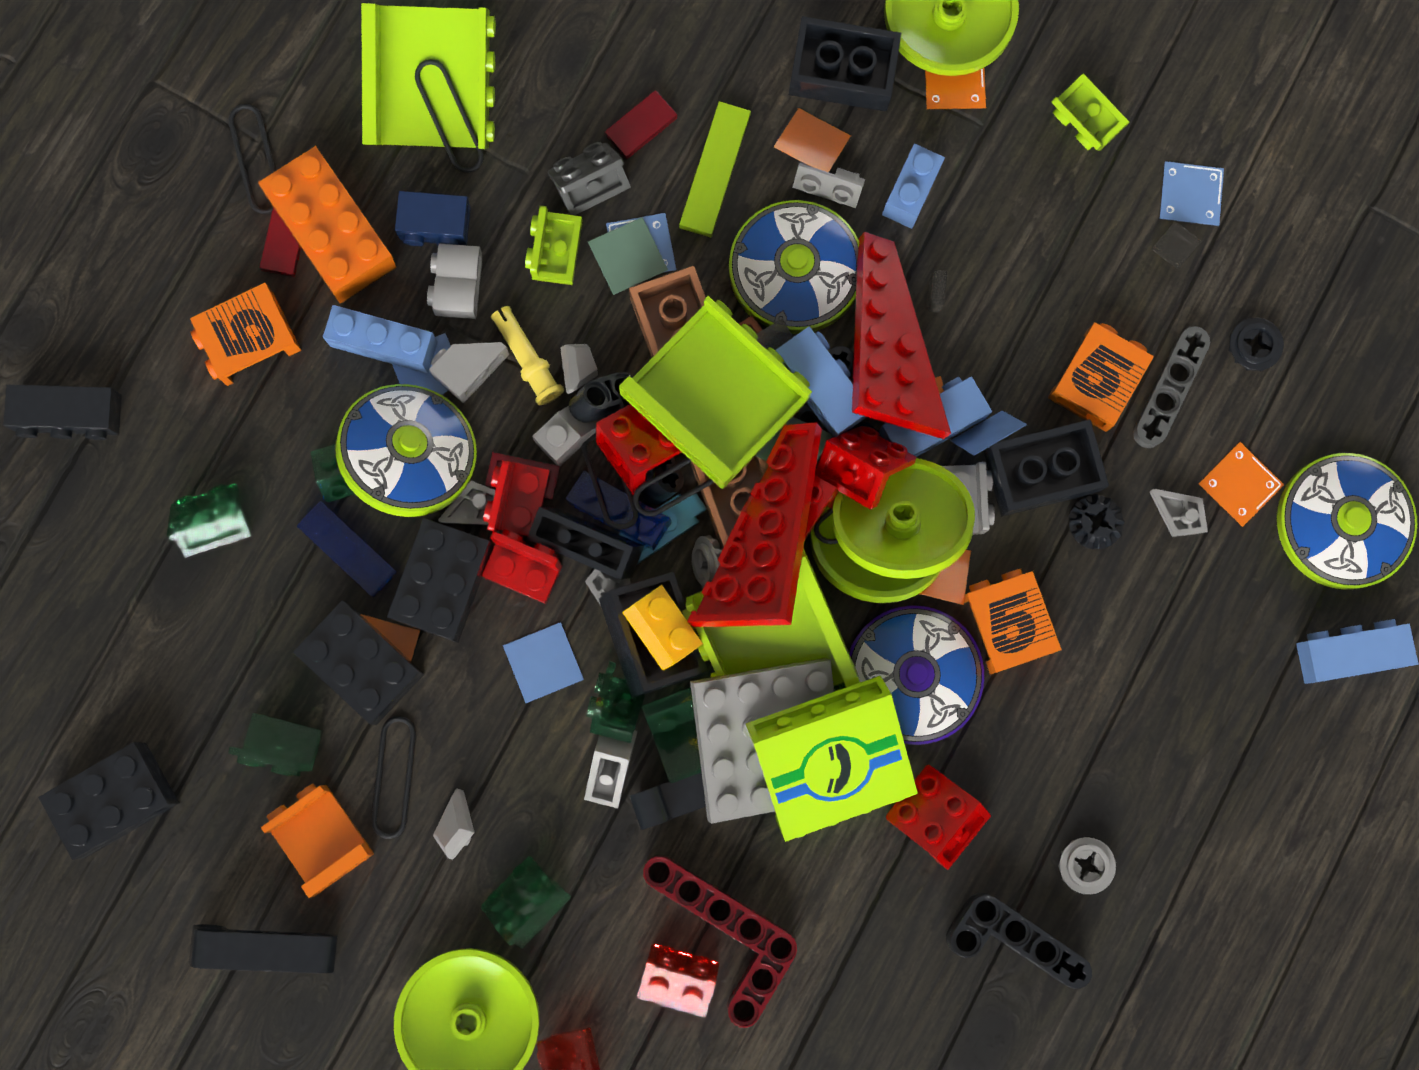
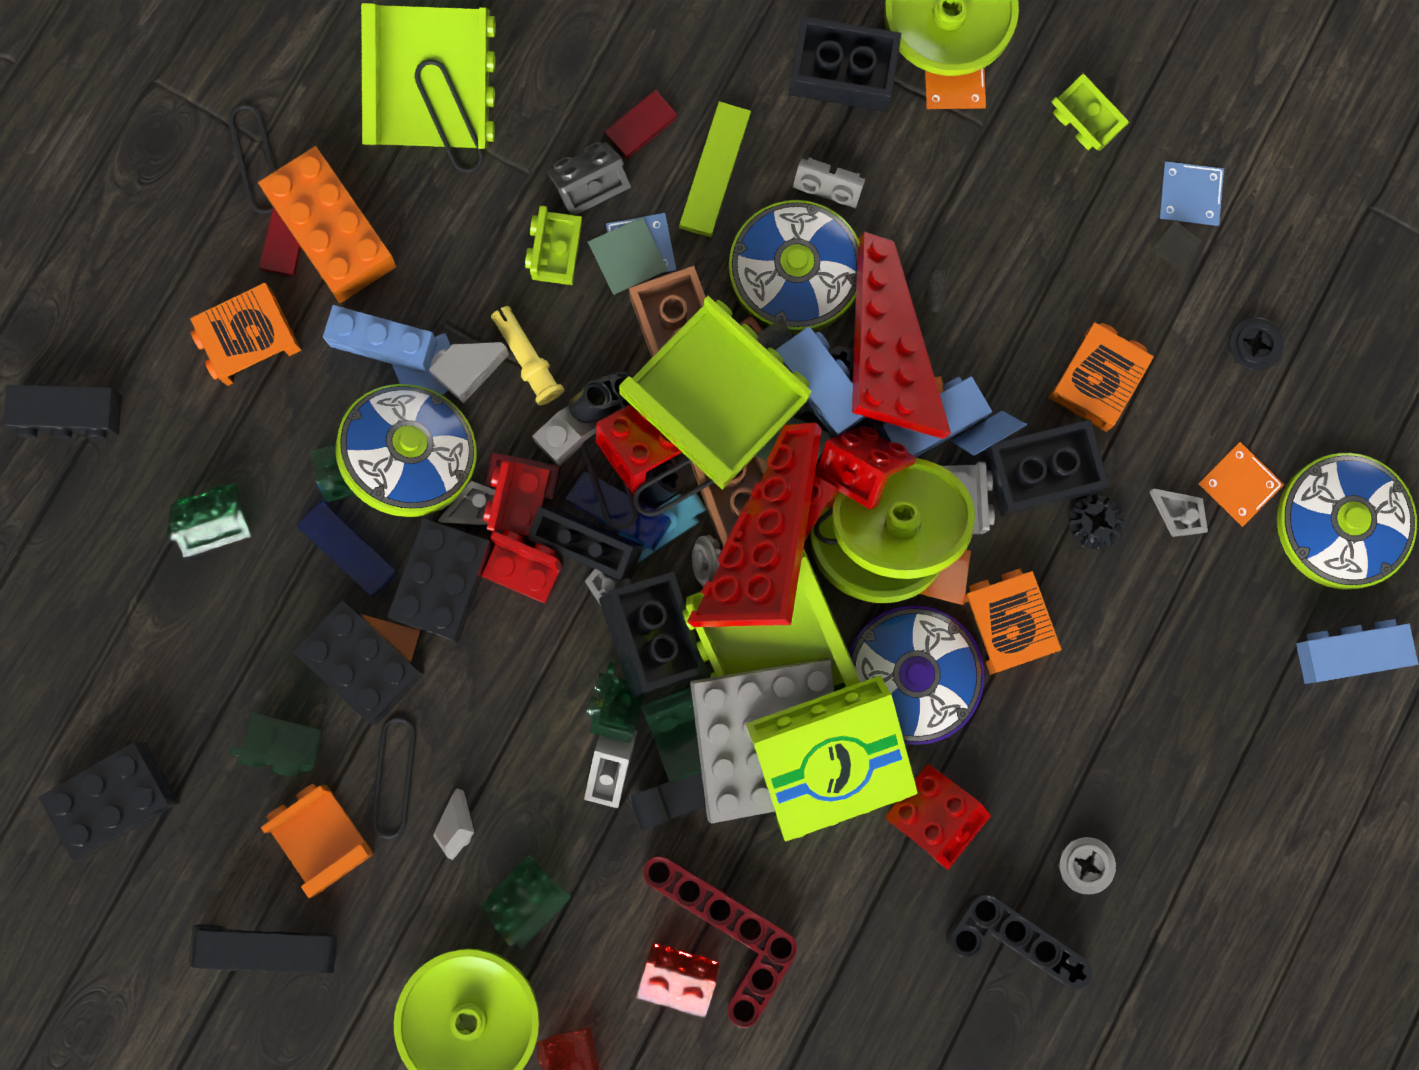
(432, 218): dark blue brick -> none
(456, 281): light grey brick -> none
(543, 662): medium blue sticker -> none
(577, 366): light grey piece -> none
(662, 628): yellow brick -> none
(812, 141): orange sticker -> none
(913, 186): medium blue brick -> none
(1175, 389): dark grey beam -> none

